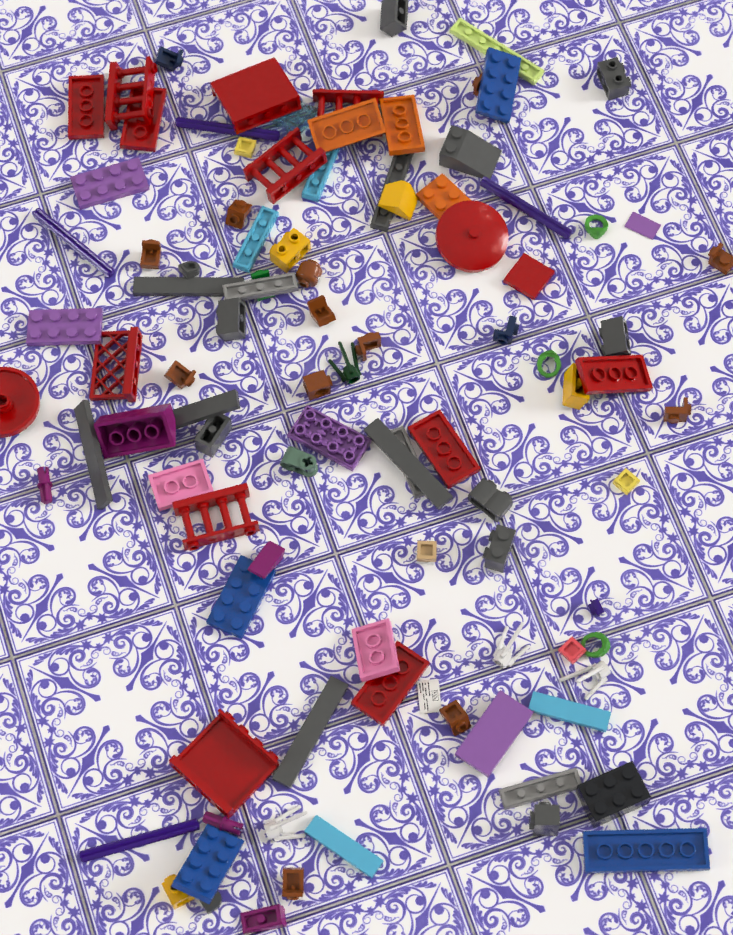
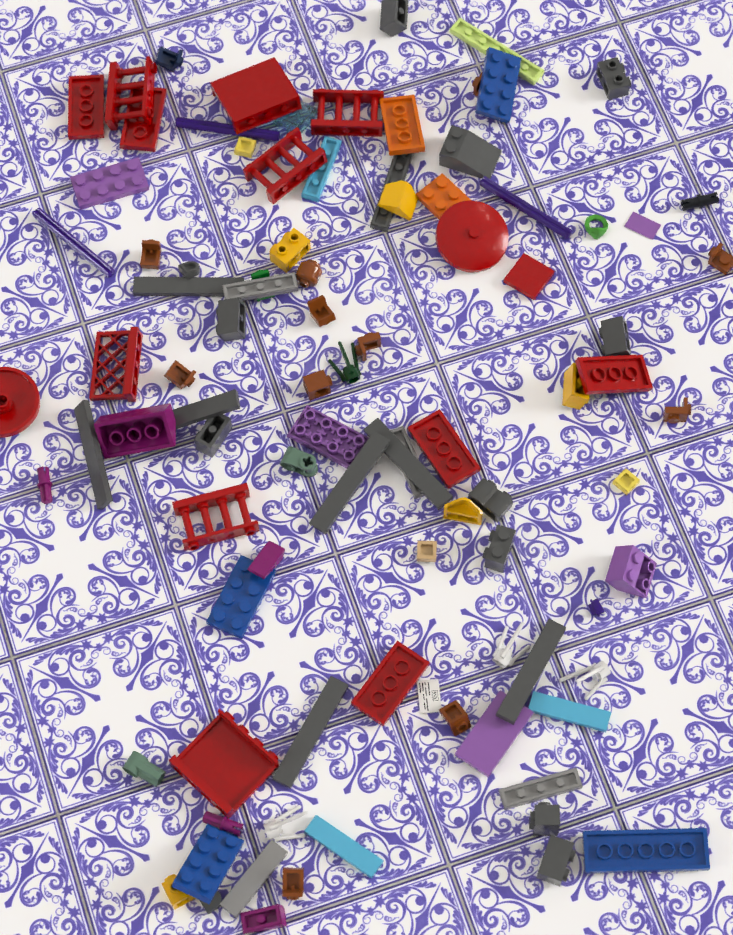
(64, 327): medium lavender plate -> none
(139, 766): none -> sand green piece
(139, 840): dark purple axle -> none
(180, 483): bright pink plate -> none
(237, 213): dark orange bracket -> none
(253, 878): none -> light grey tile
(255, 239): medium azure tile -> none
(347, 126): orange plate -> none
(349, 482): none -> dark grey tile
(375, 650): bright pink plate -> none
(463, 511): none -> yellow slope
(506, 337): dark blue bracket -> none
(531, 671): none -> dark grey tile
(549, 353): bright green piece -> none
(555, 861): none -> dark grey brick
(572, 650): coral tile -> none
(601, 651): bright green piece -> none
(613, 794): black brick -> none
(631, 571): none -> medium lavender slope
(699, 201): none -> black pin

